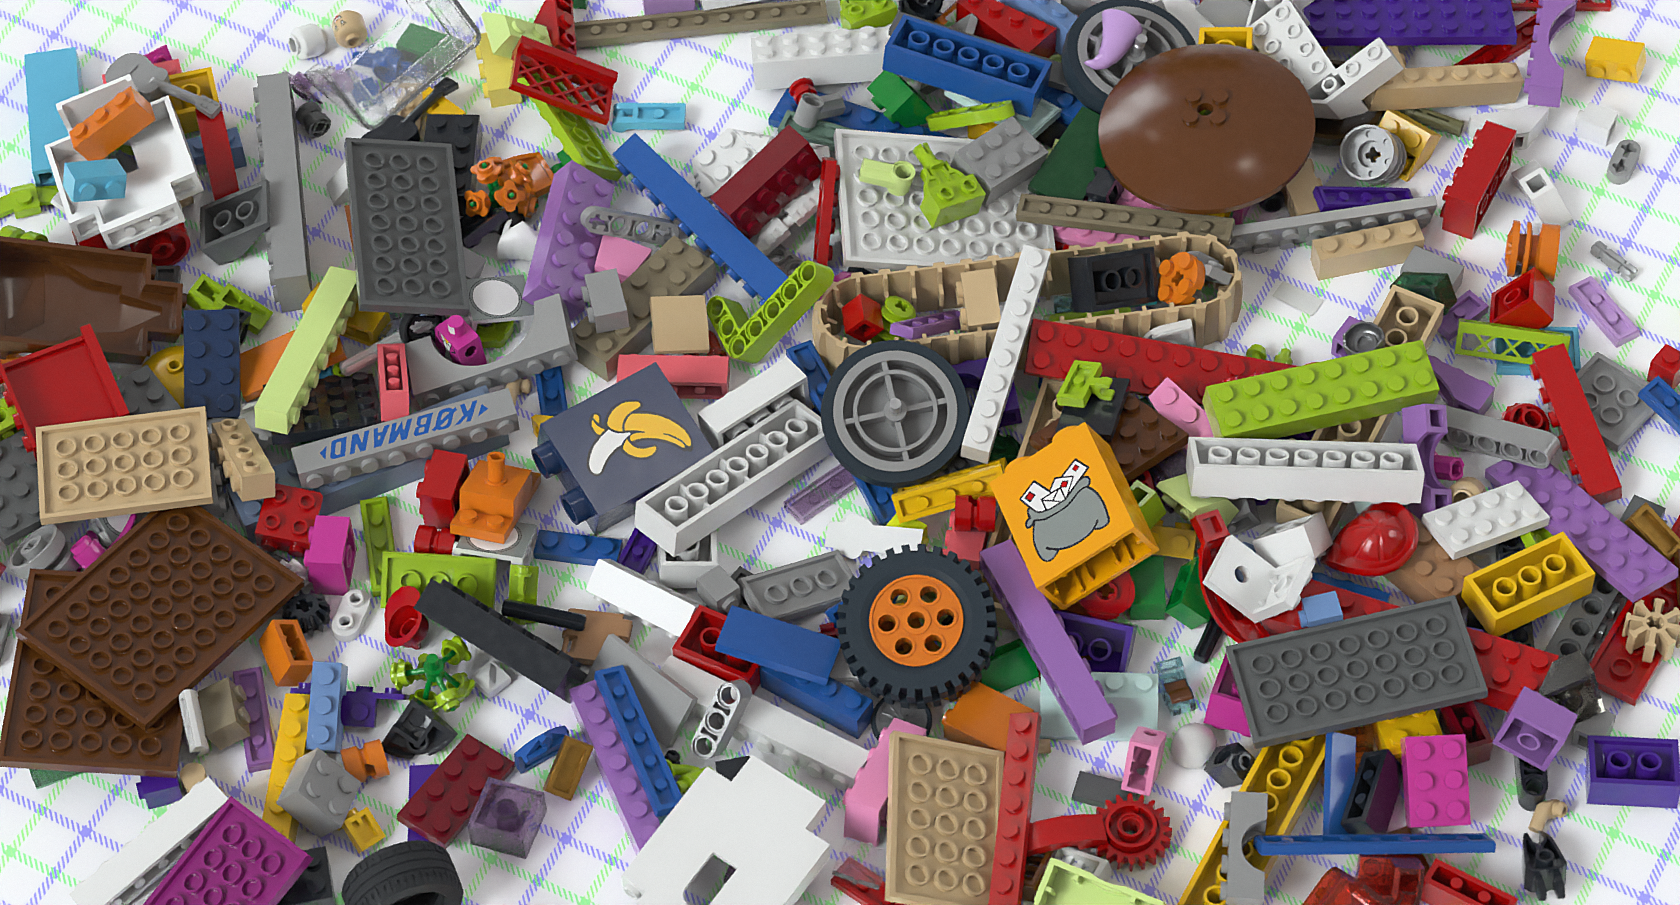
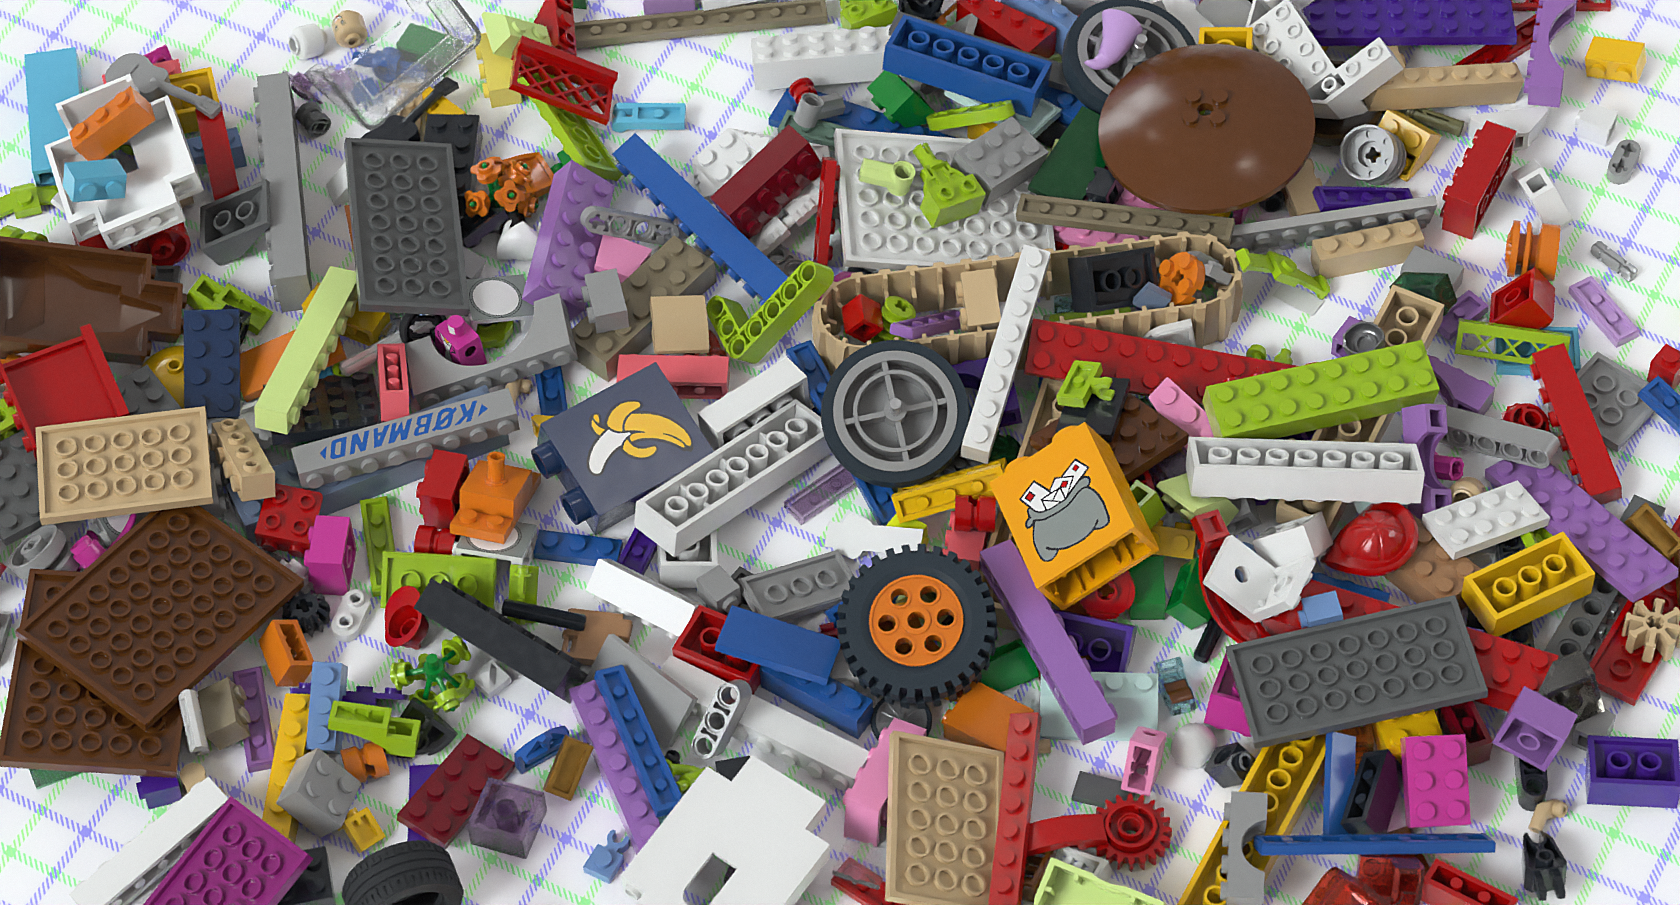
(375, 724): none -> lime slope
(607, 859): none -> medium blue plate
(1152, 297): none -> sand blue tile
(1283, 270): none -> lime plate

